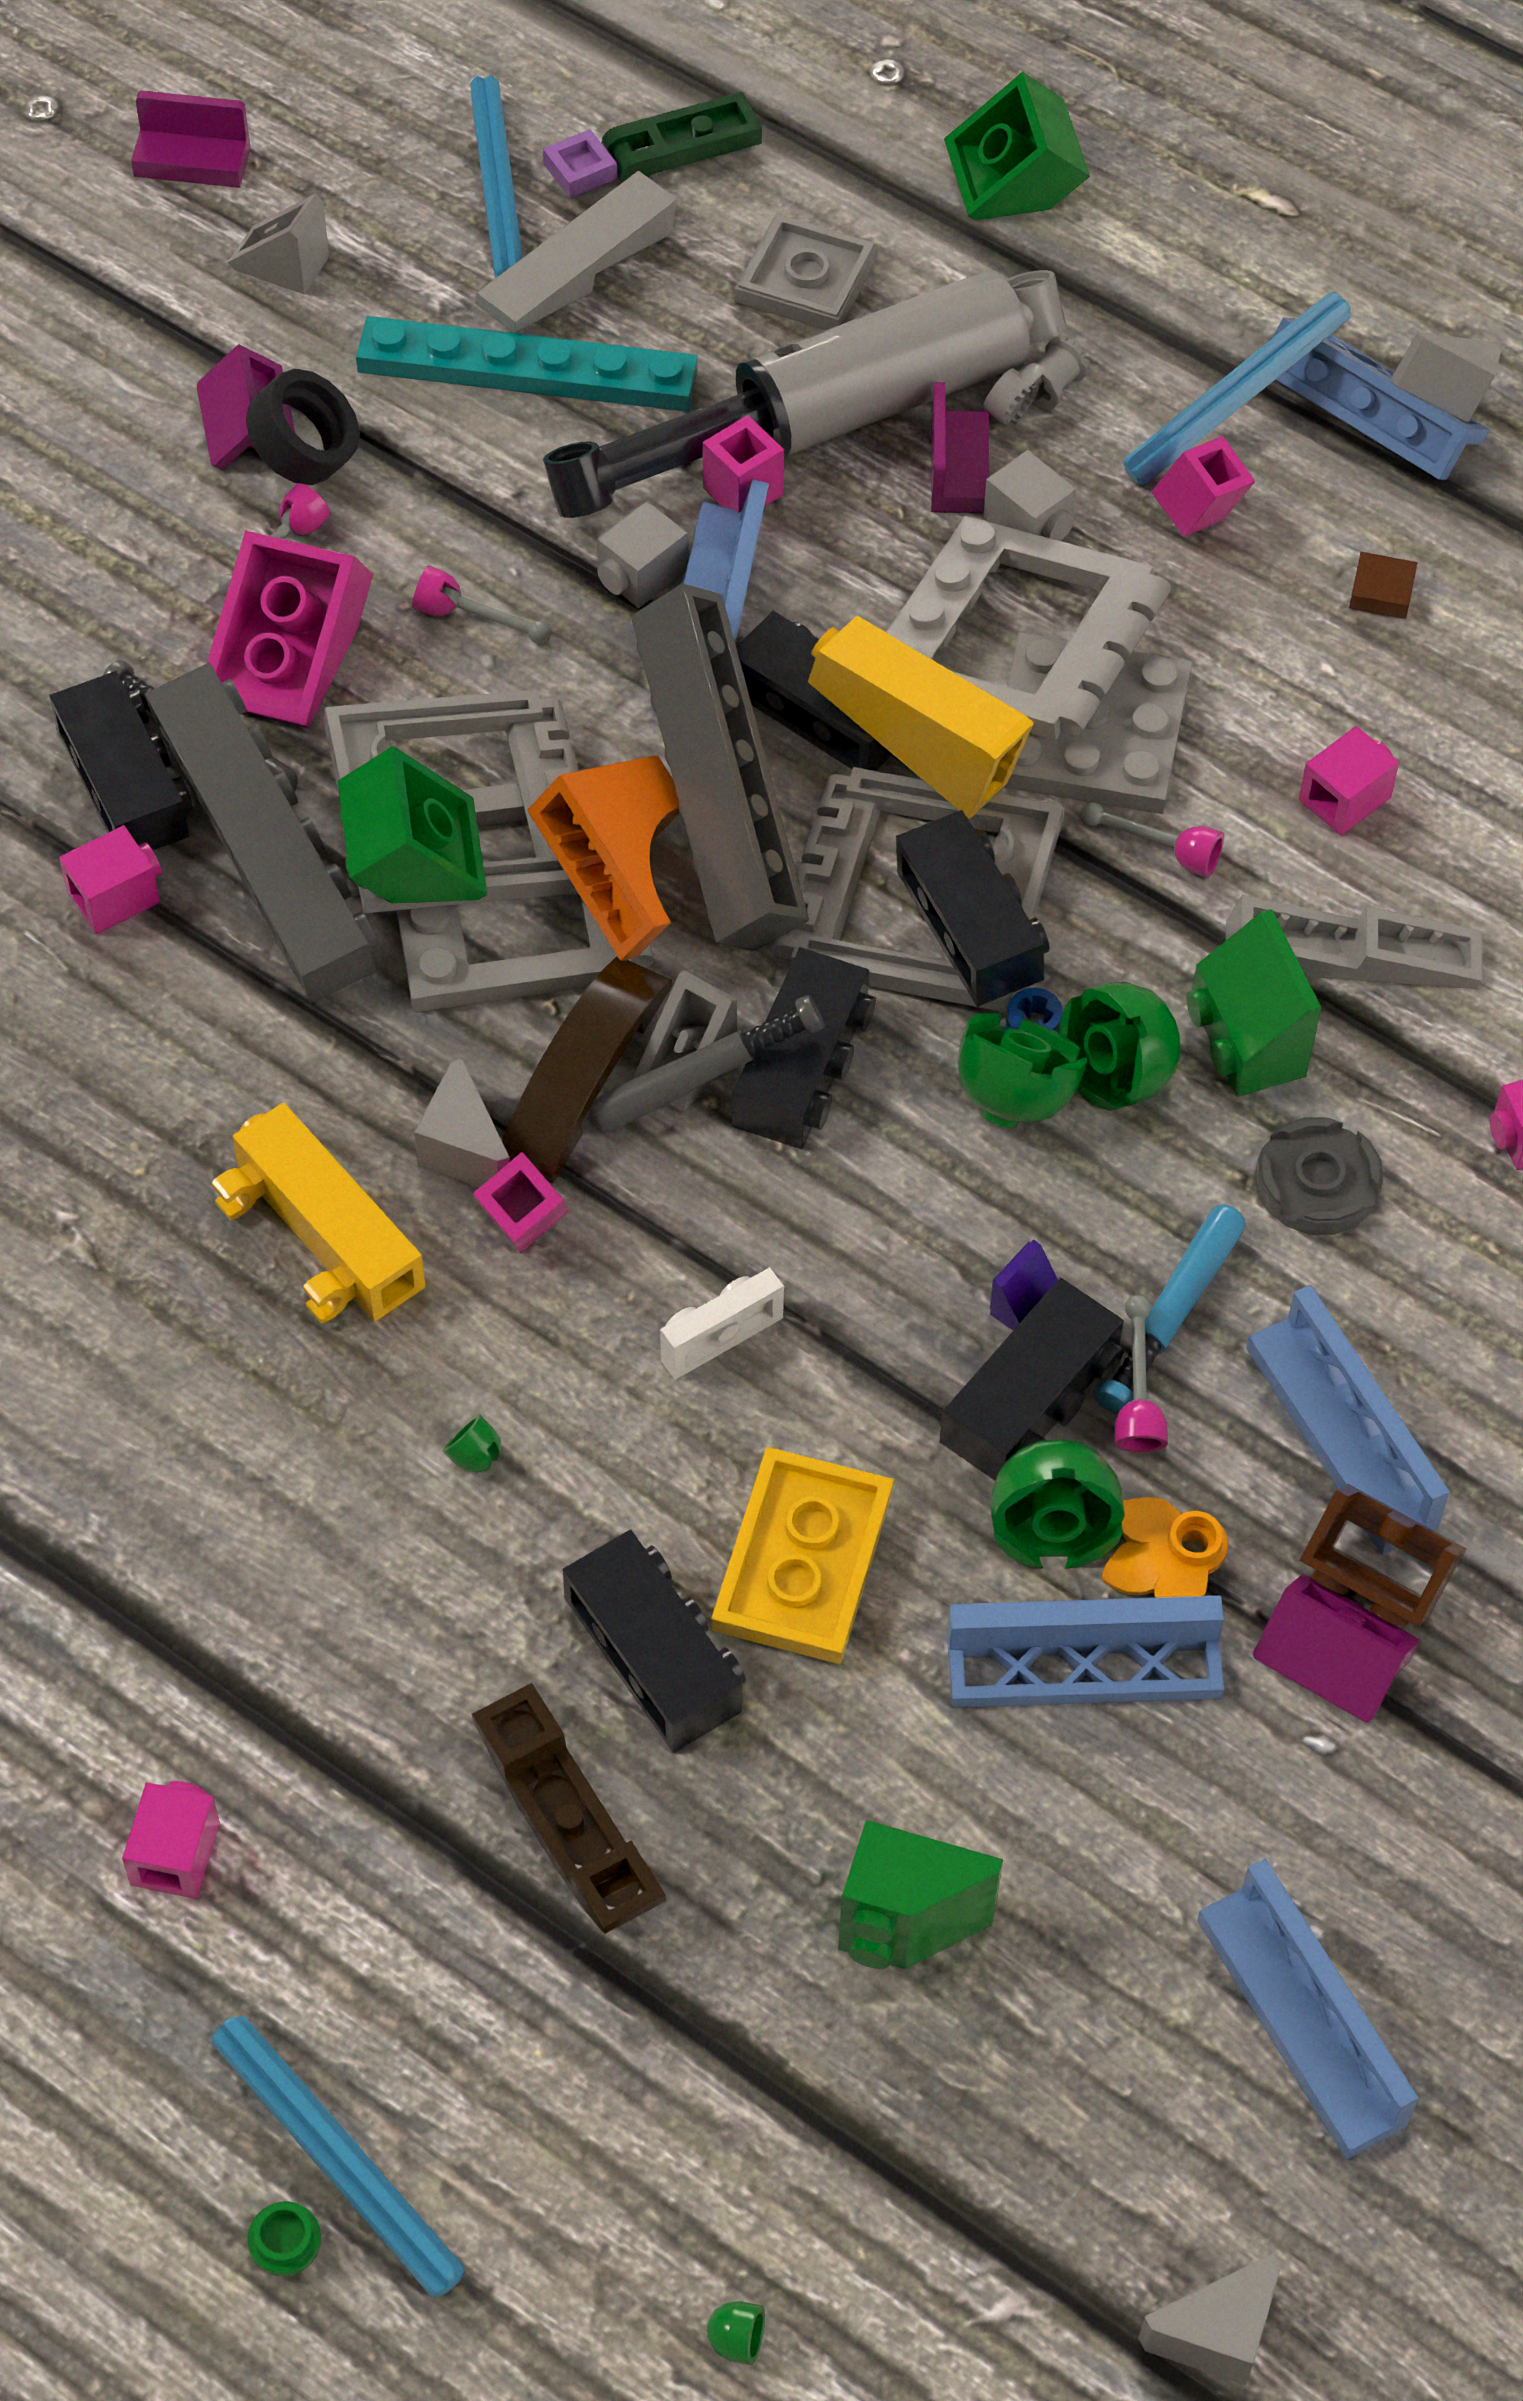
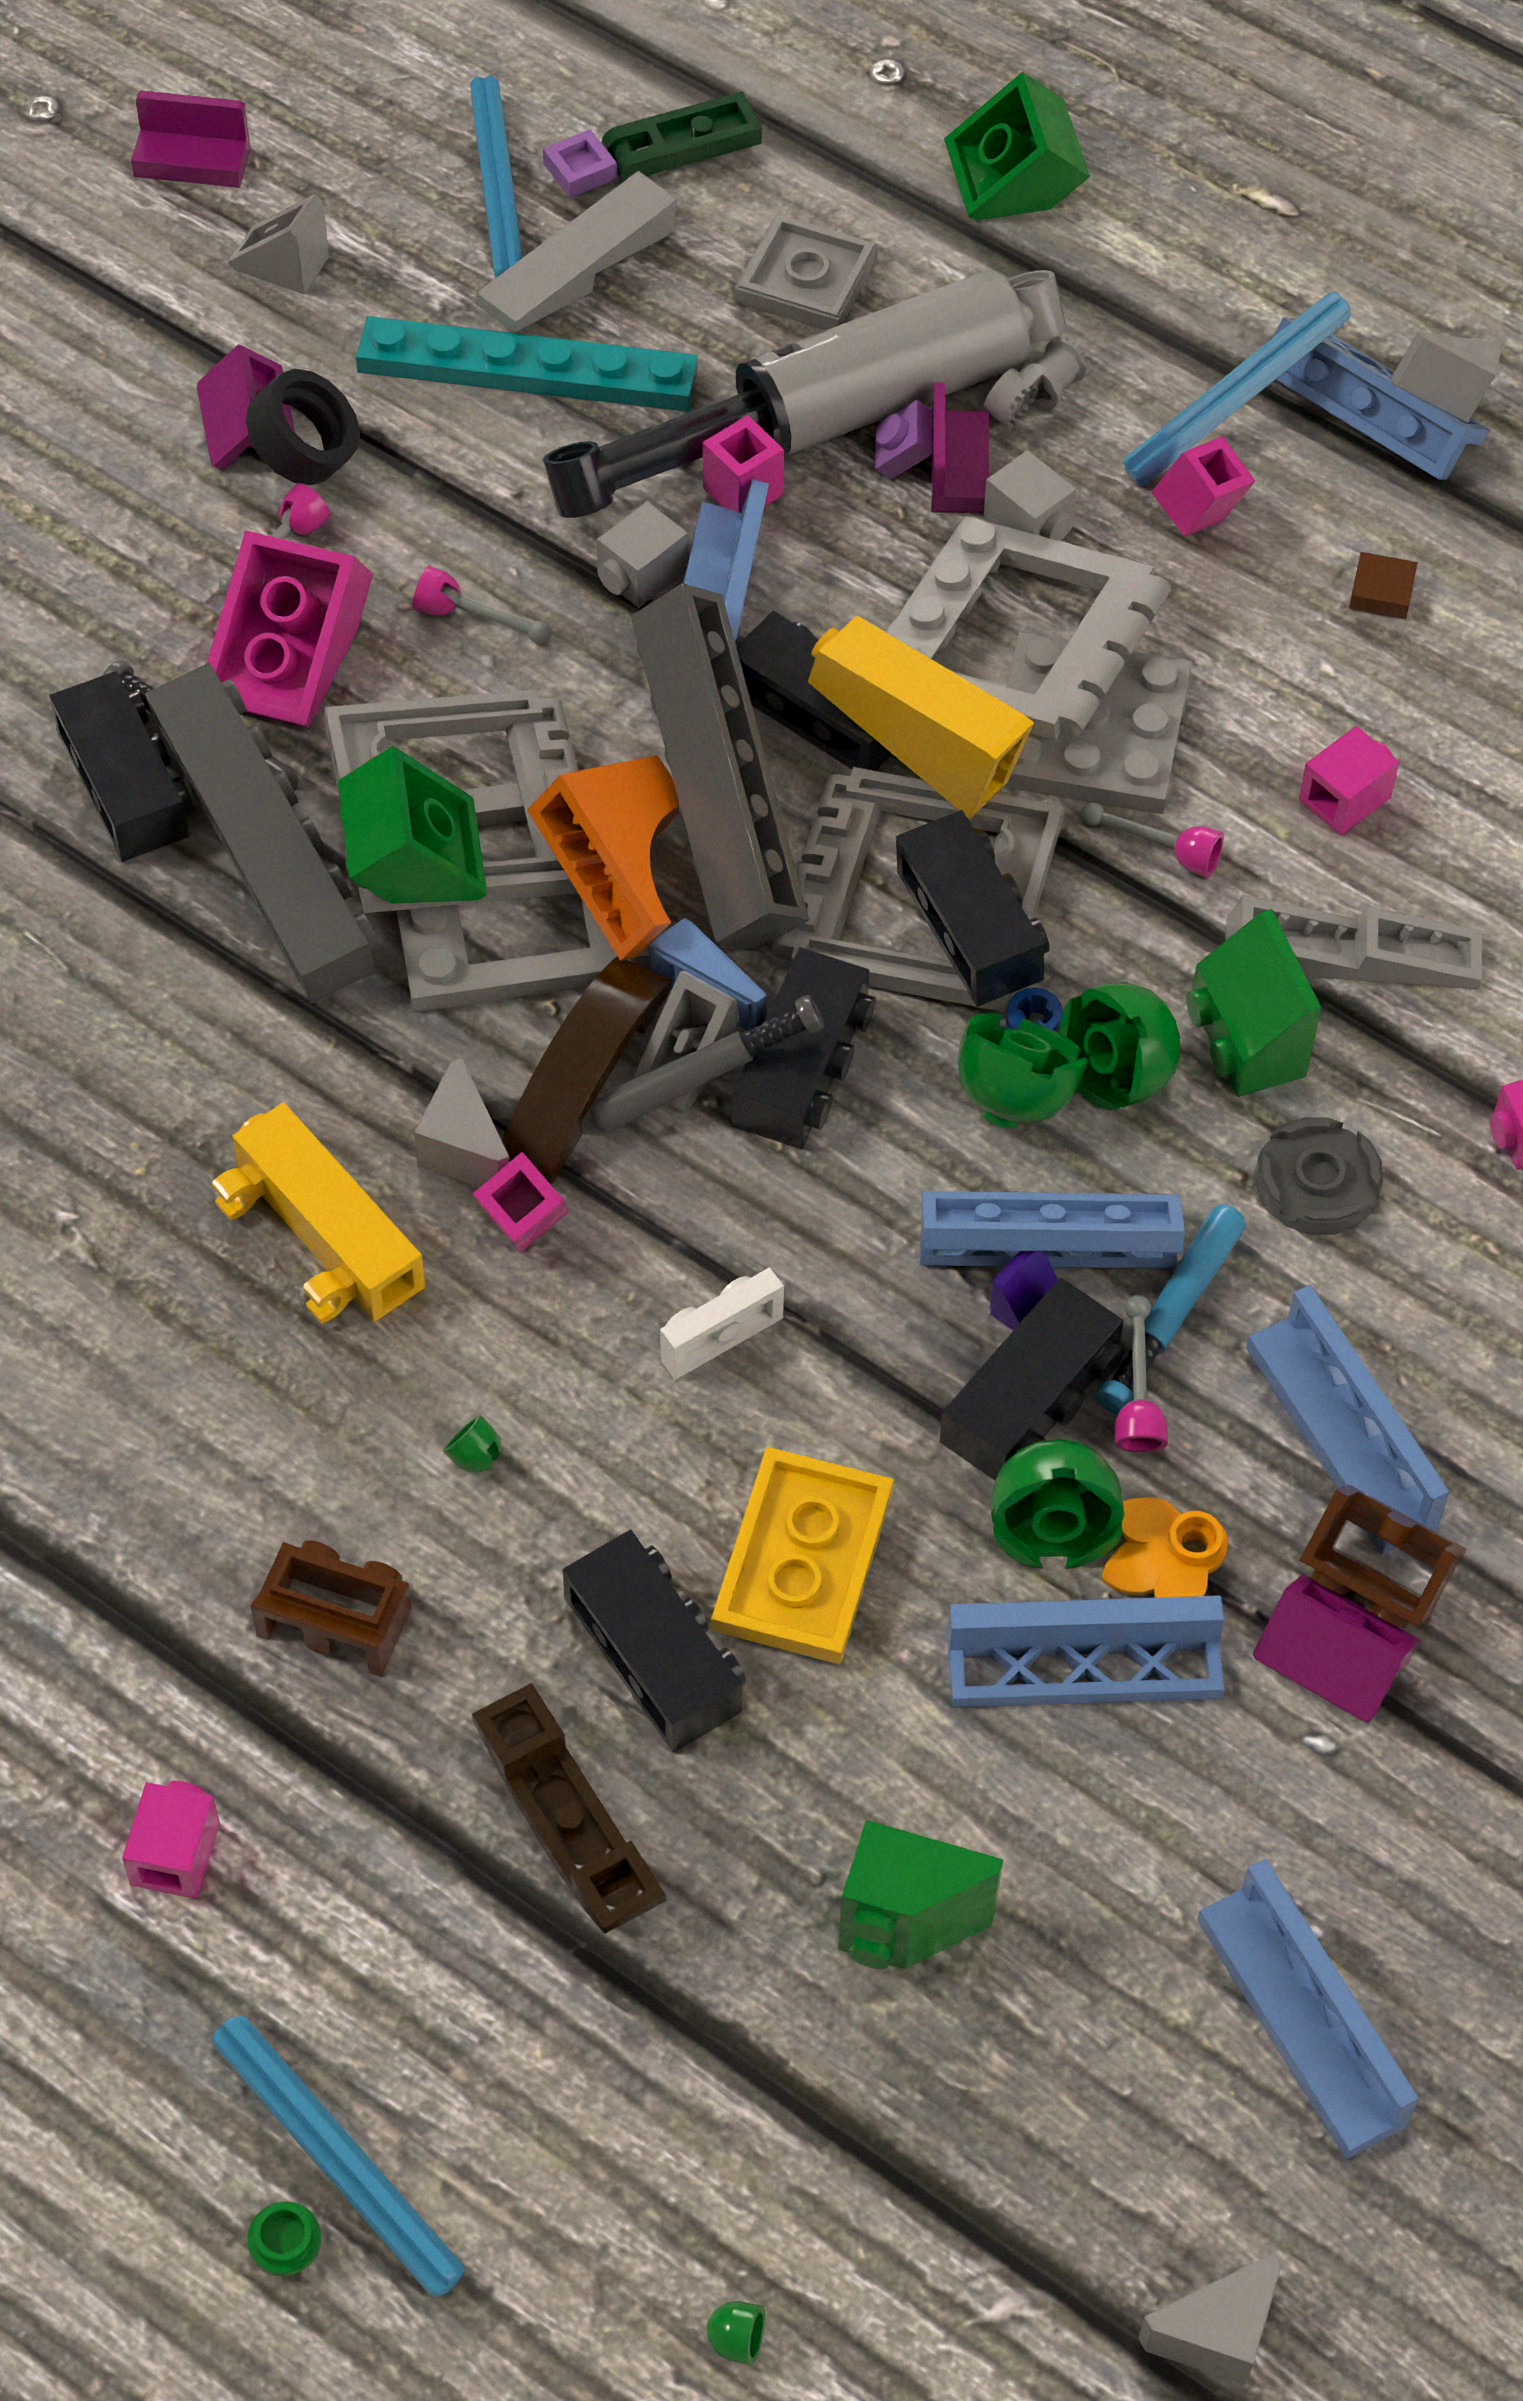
(111, 878): dark pink brick -> none
(328, 1622): none -> reddish brown window
(690, 950): none -> medium blue slope
(903, 439): none -> medium lavender plate
(1068, 1227): none -> medium blue fence

